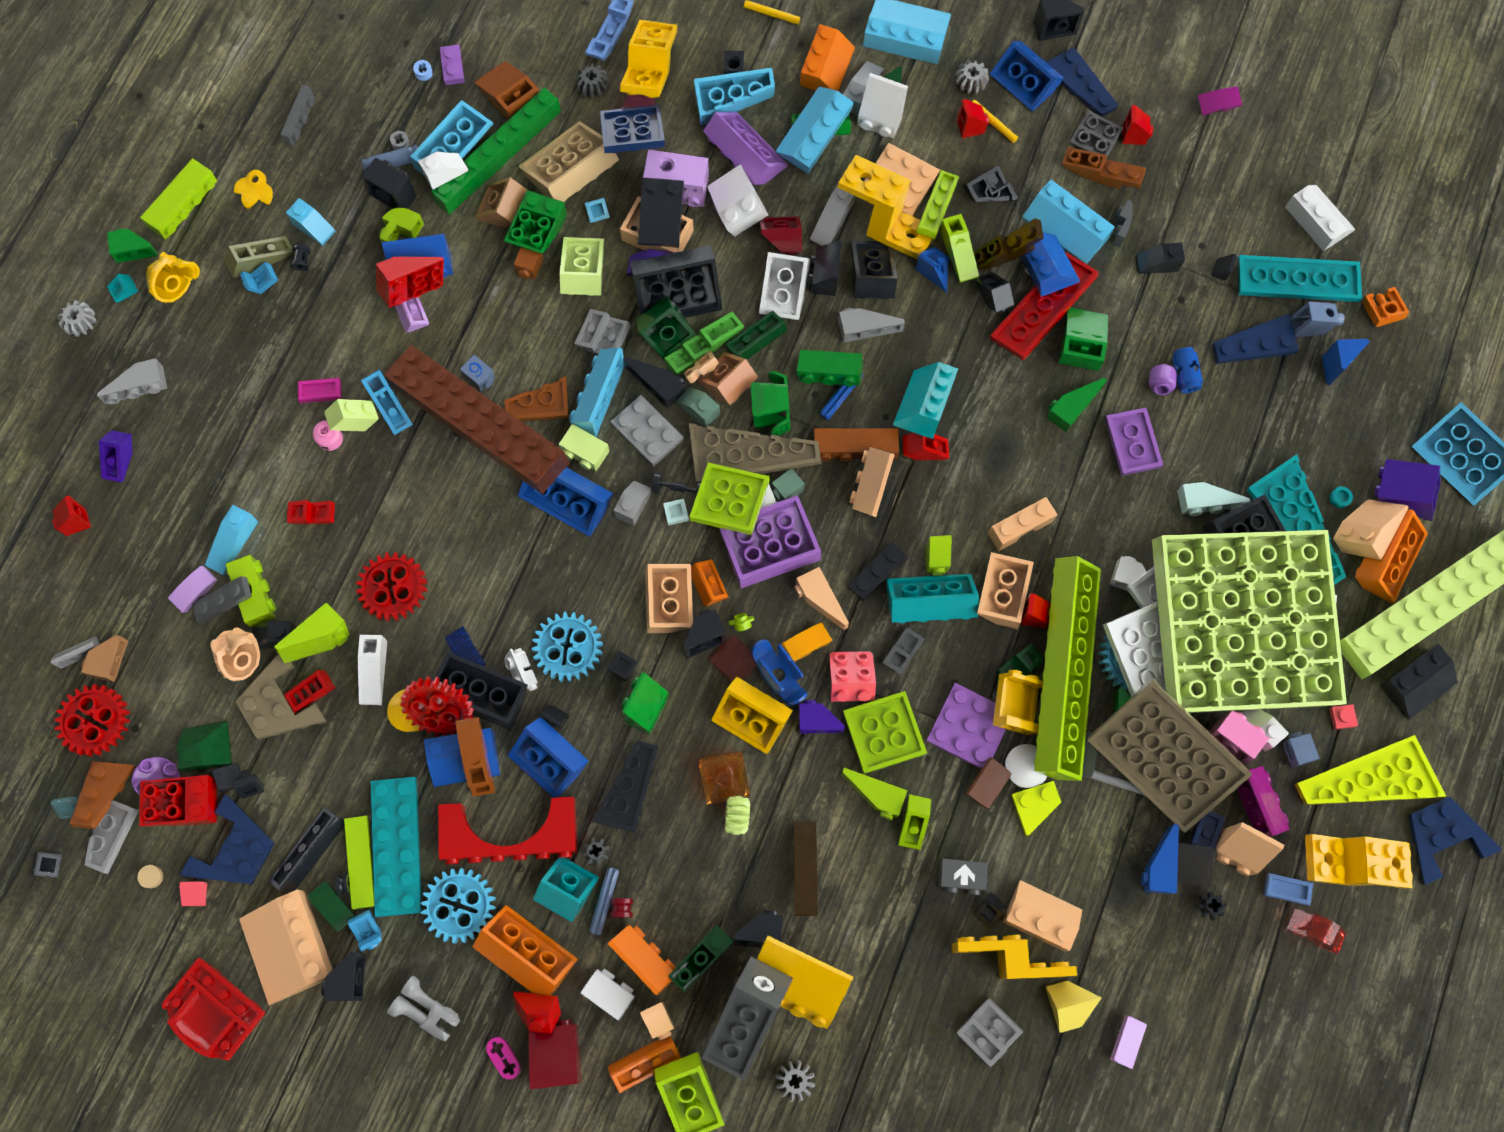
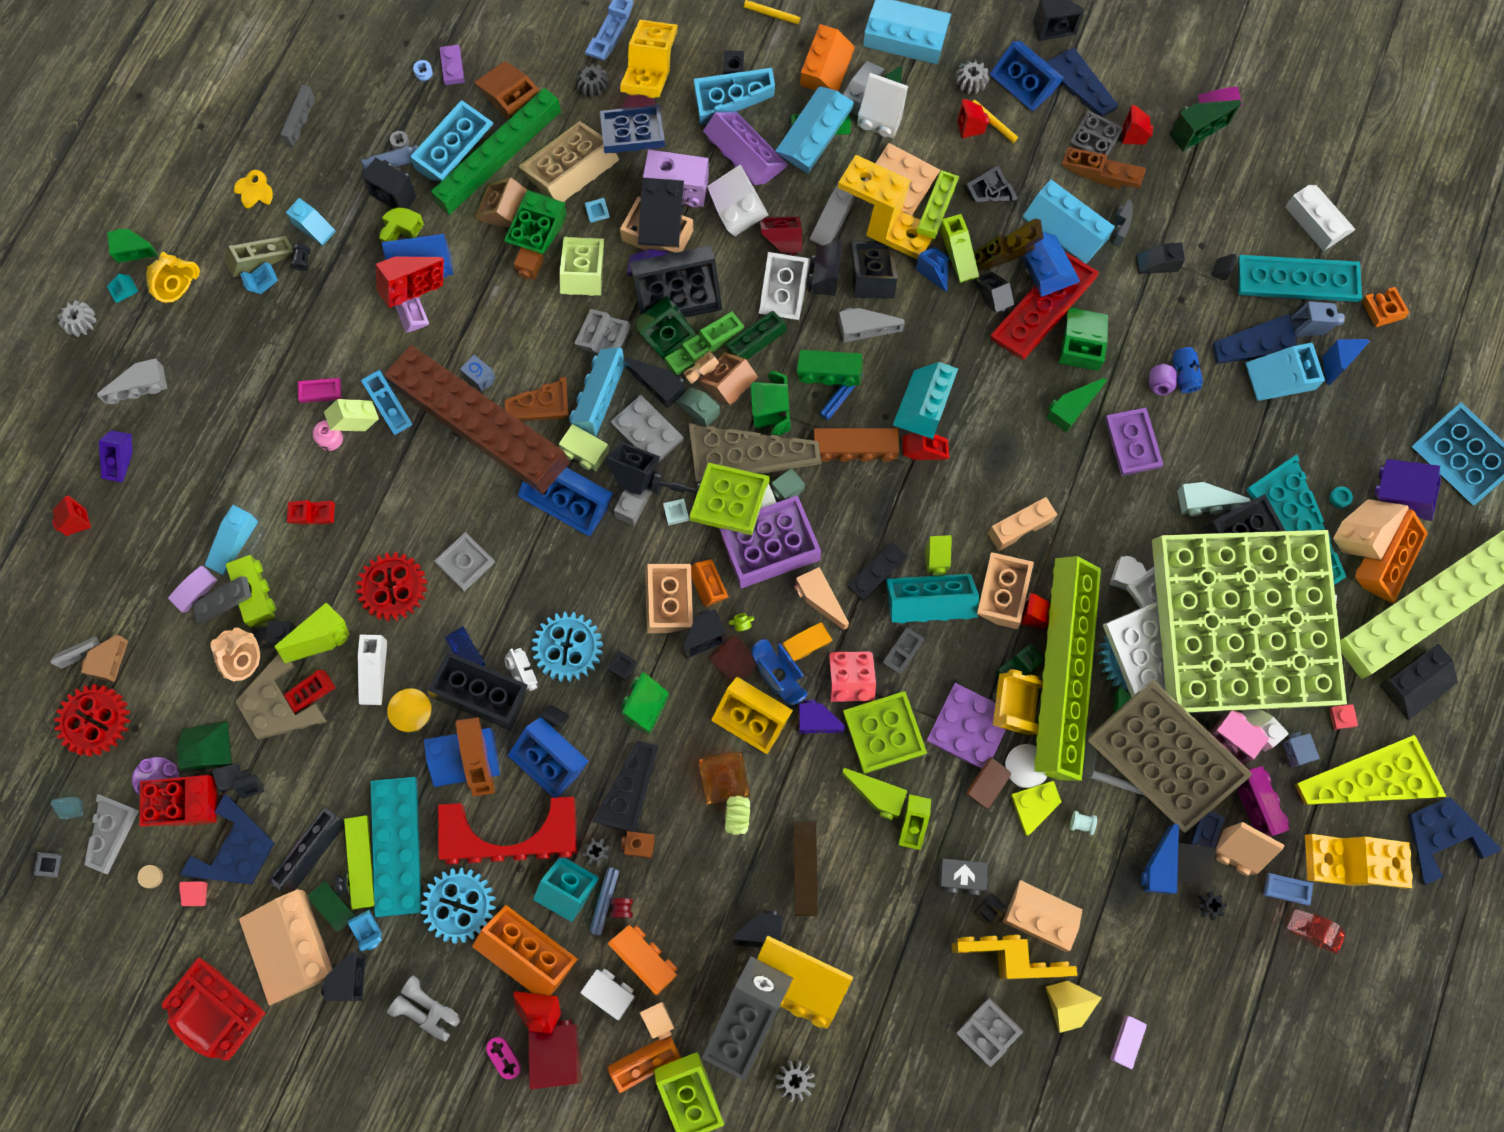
(98, 791): dark orange wing -> none
(179, 199): lime brick -> none
(435, 706): red gear -> none
(442, 167): white slope -> none
(464, 561): none -> light grey tile
(633, 467): none -> black slope
(638, 845): none -> dark orange brick
(700, 959): dark green slope -> none
(871, 481): light nougat slope -> none
(1083, 822): none -> light aqua bush
(1202, 121): none -> dark green slope
(1285, 372): none -> medium azure slope

